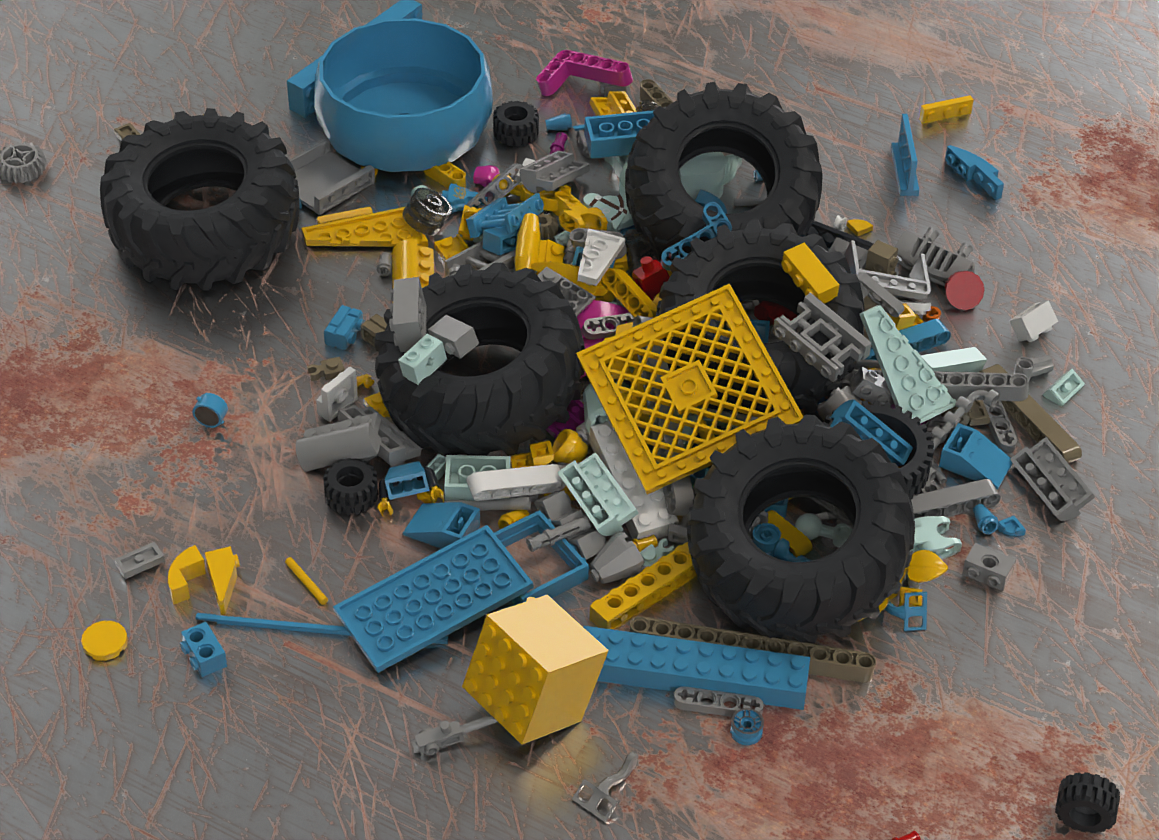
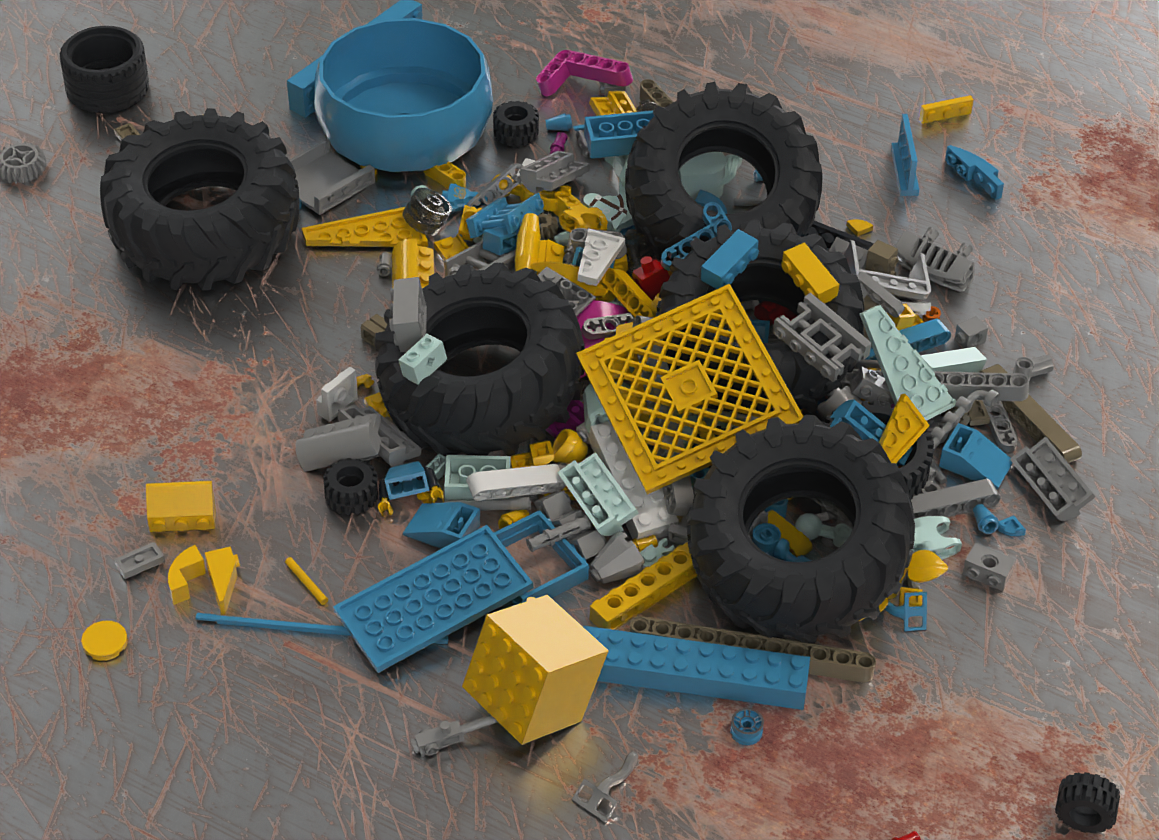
(106, 48): none -> black tyre
(180, 506): none -> yellow slope
(204, 649): dark azure brick -> none
(210, 410): dark azure piece -> none
(328, 368): dark tan plate -> none
(343, 327): dark azure brick -> none
(344, 215): yellow axle -> none
(456, 336): light grey brick -> none
(484, 174): dark pink piece -> none
(718, 699): light grey beam -> none
(729, 260): none -> dark azure brick
(840, 223): white bush -> none
(902, 429): none -> yellow wing
(964, 290): red tile -> none
(971, 333): none -> light grey brick
(1034, 321): white brick -> none
(1064, 388): light aqua slope -> none

